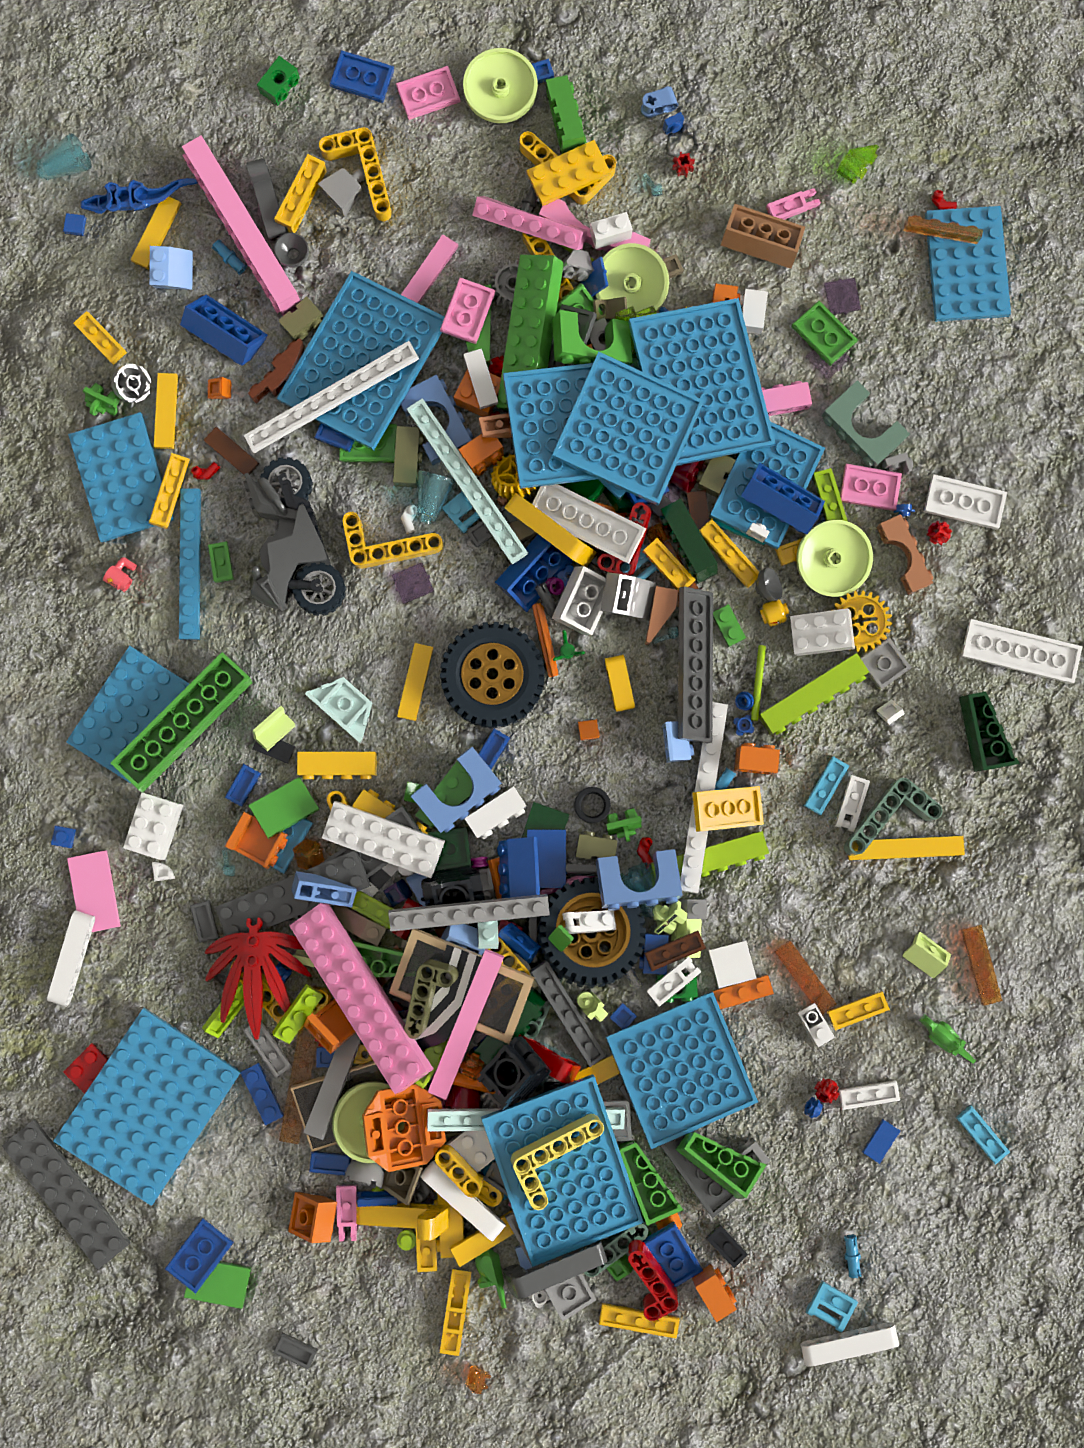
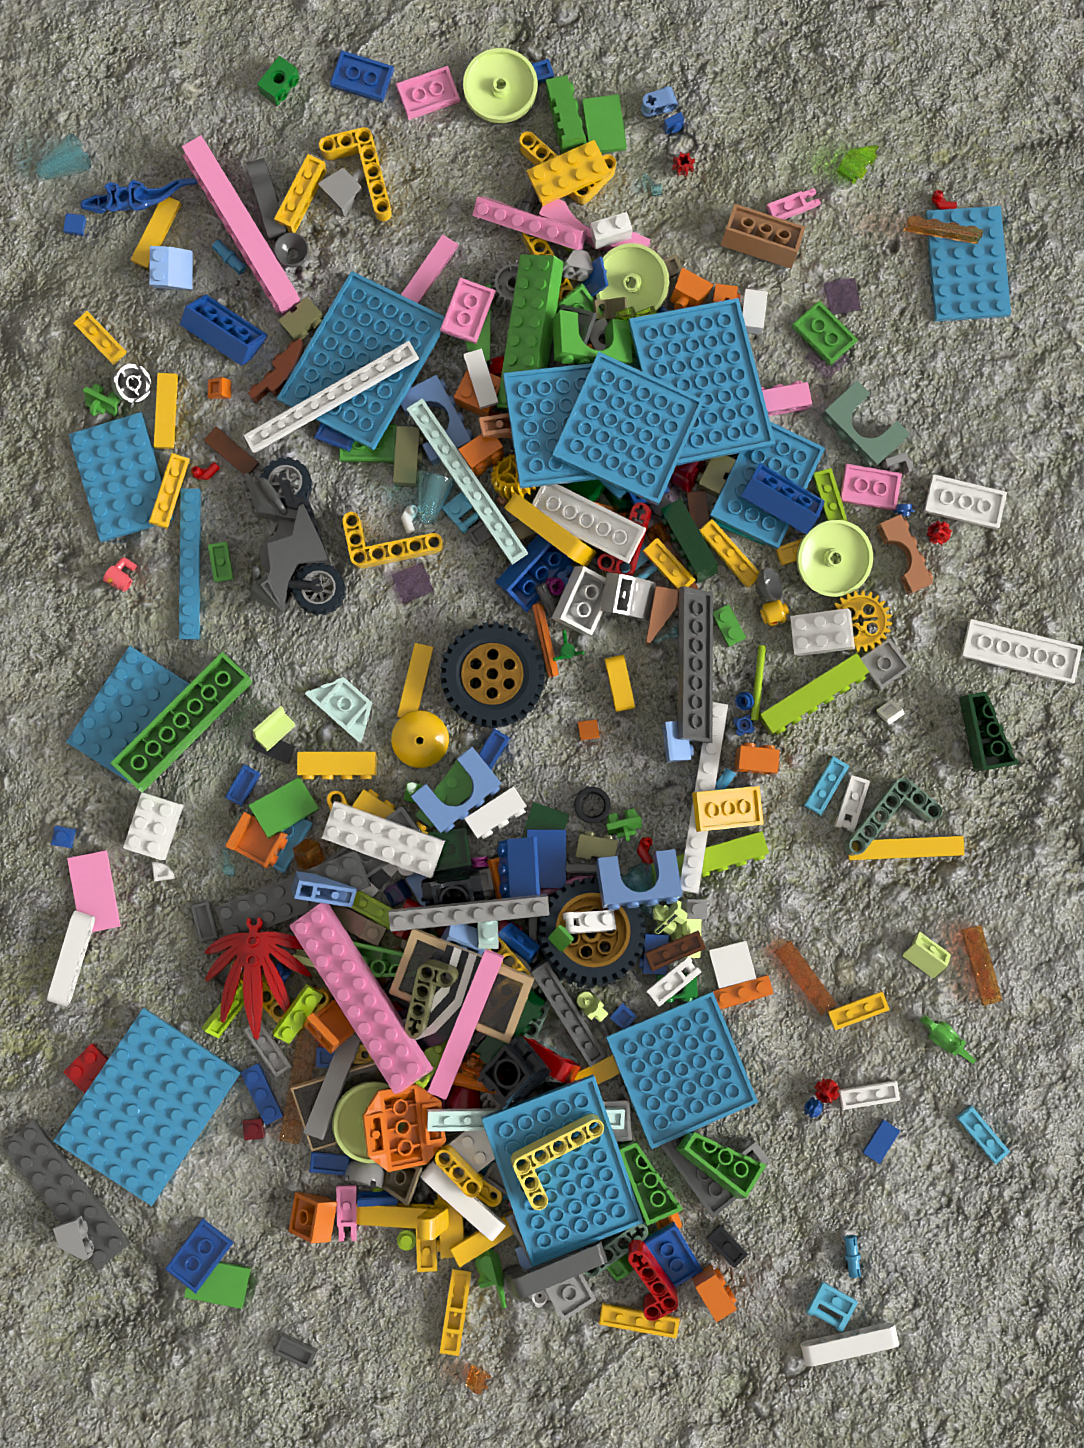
(73, 1238): none -> light grey slope
(253, 1129): none -> dark red plate
(423, 725): none -> yellow dish
(605, 123): none -> bright green tile
(690, 290): none -> orange torso
(758, 531): white plate -> none
(815, 1025): white slope -> none

